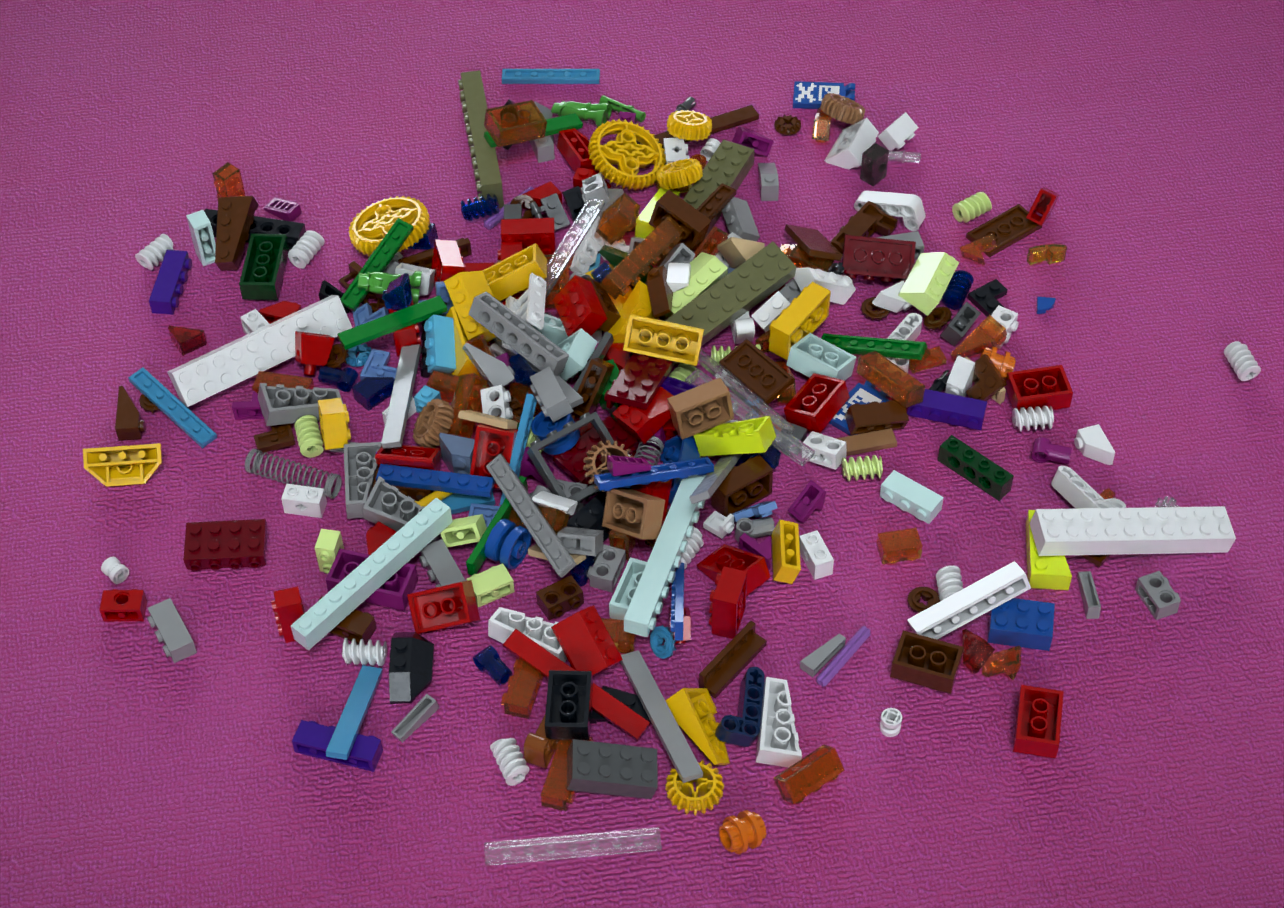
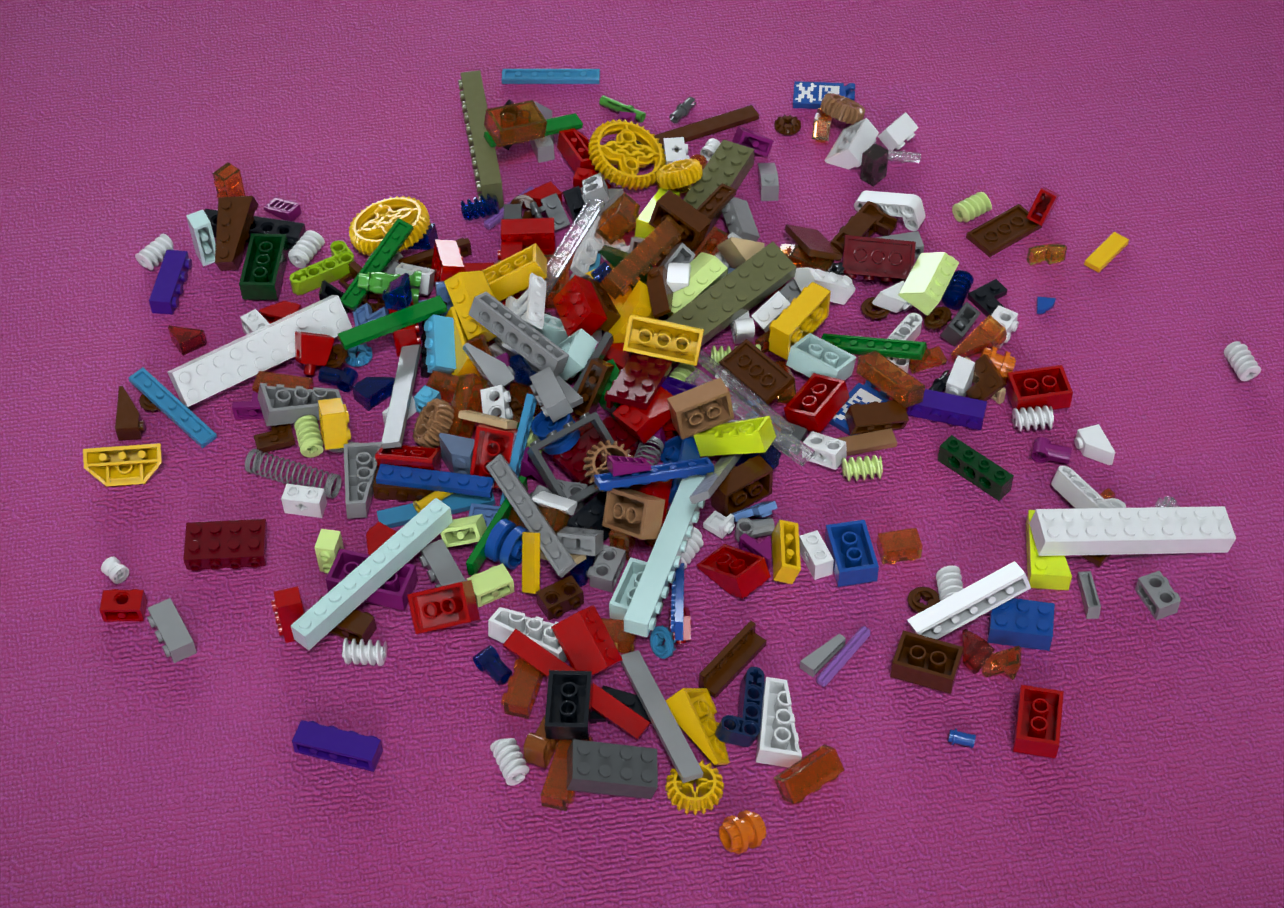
(327, 269): none -> lime beam
(354, 712): dark azure tile -> none
(377, 365): medium blue plate -> none
(390, 507): light grey wedge -> none
(409, 666): black wedge -> none
(415, 718): light grey piece -> none
(530, 562): none -> yellow tile
(572, 846): clear tile -> none
(597, 112): bright green piece -> none
(689, 125): yellow gear -> none
(728, 602): red brick -> none
(809, 499): magenta slope -> none
(852, 553): none -> blue brick
(890, 722): white wheel -> none
(911, 497): light aqua brick -> none
(961, 738): none -> blue pin
(973, 250): clear orange slope -> none
(1106, 252): none -> yellow tile

